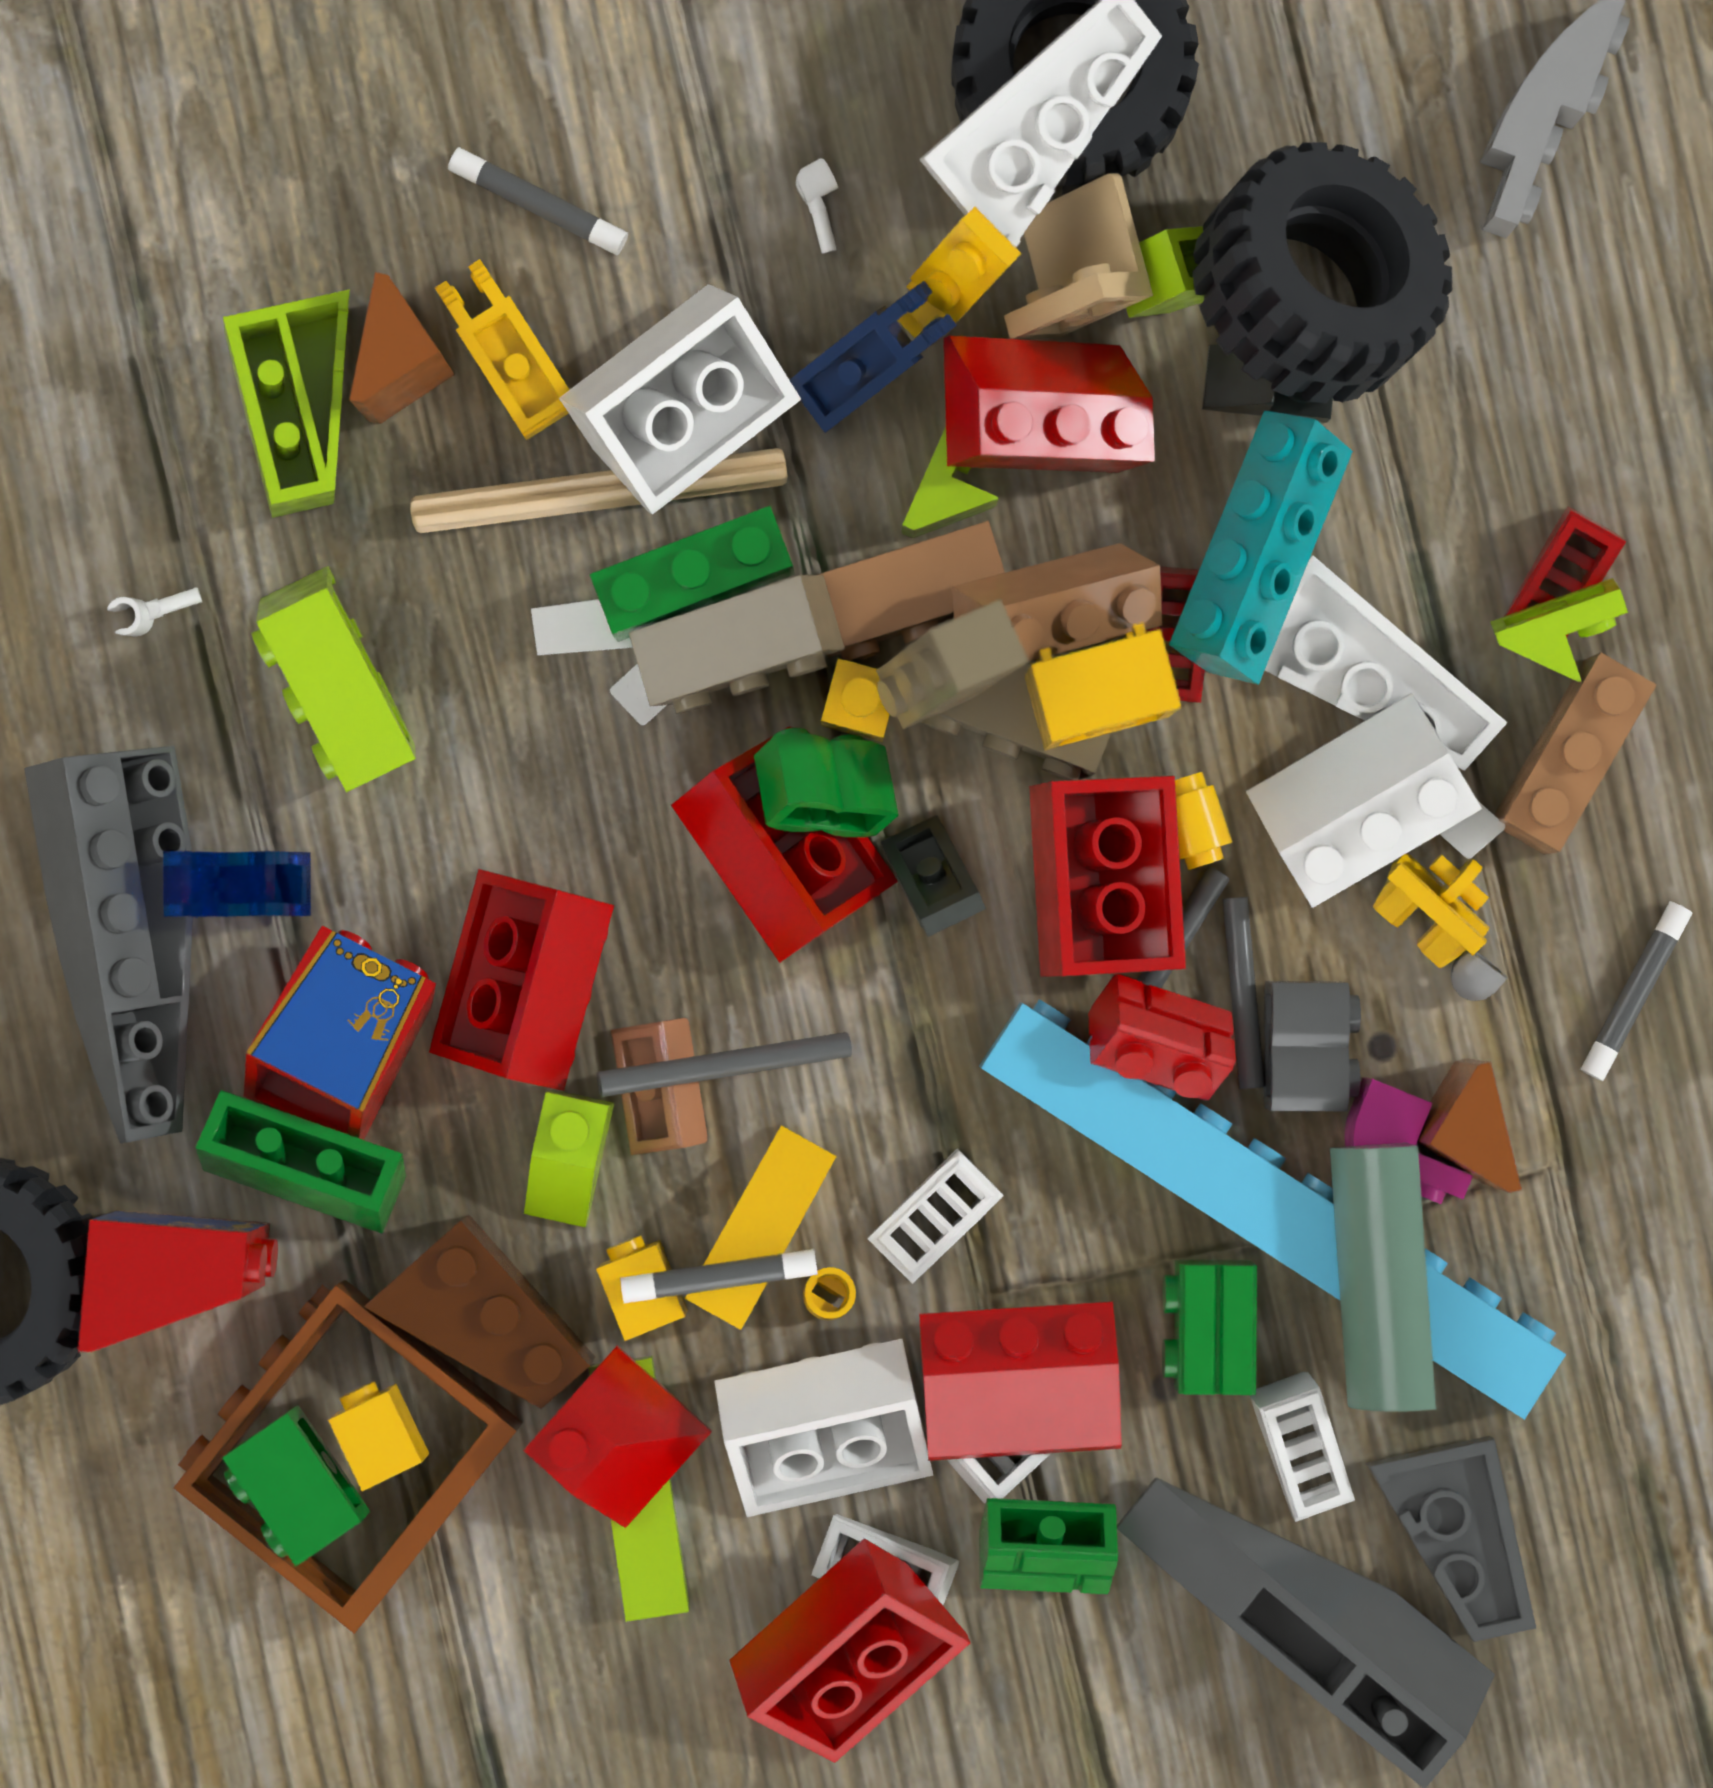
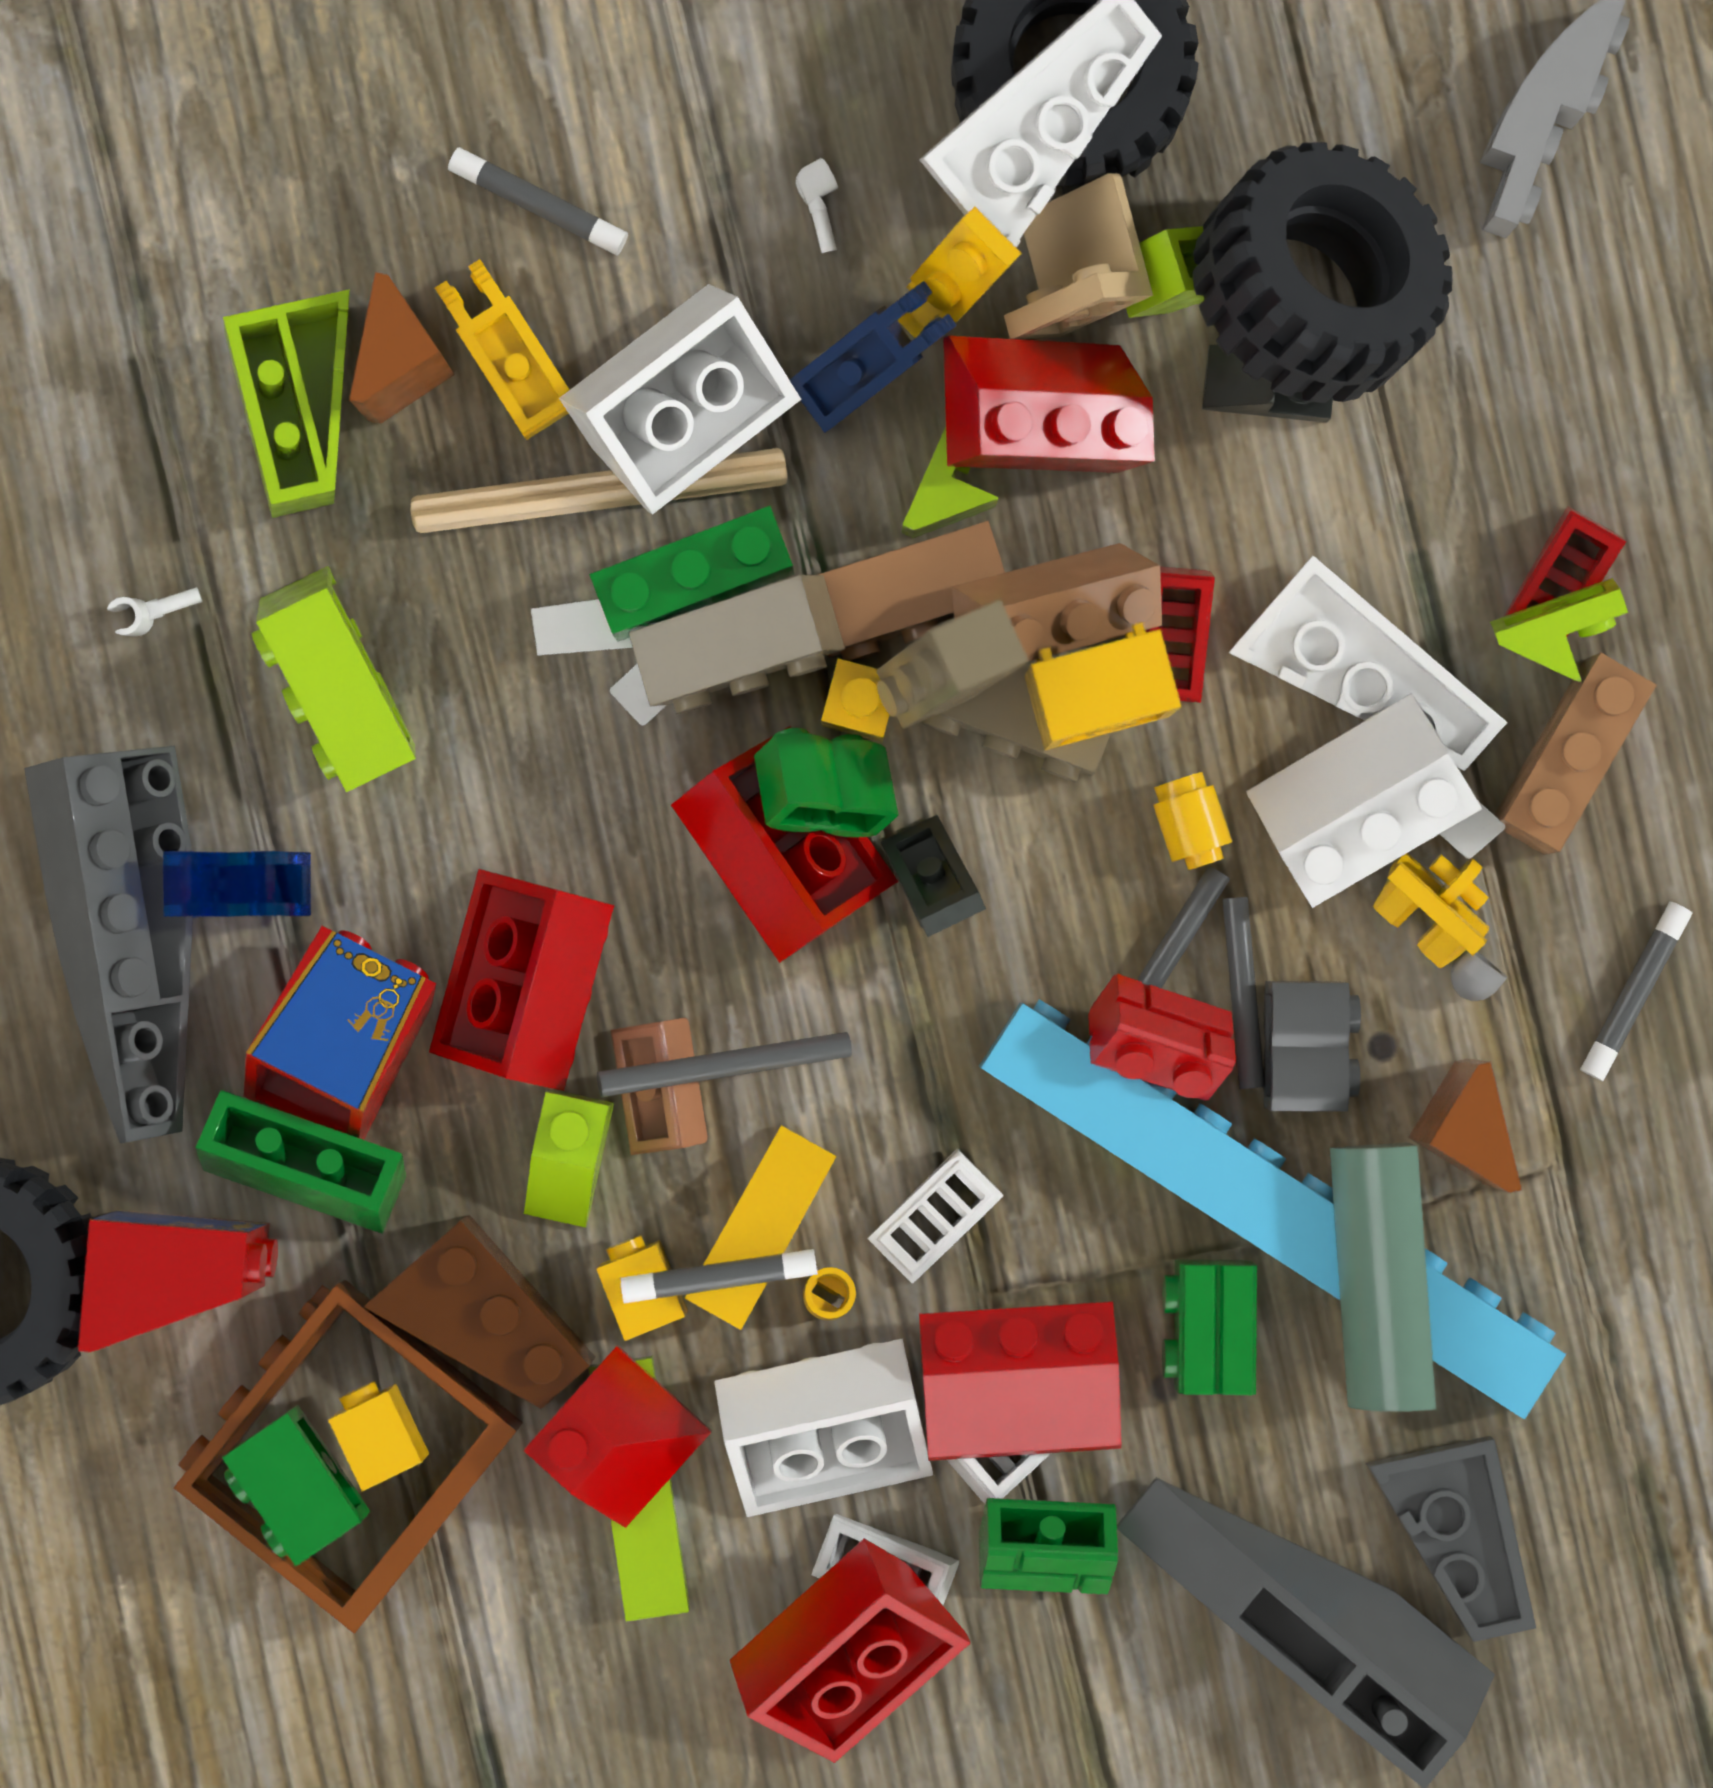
(1107, 876): red slope -> none
(1261, 546): teal brick -> none
(1286, 1408): white slope -> none
(1393, 1116): dark pink brick -> none

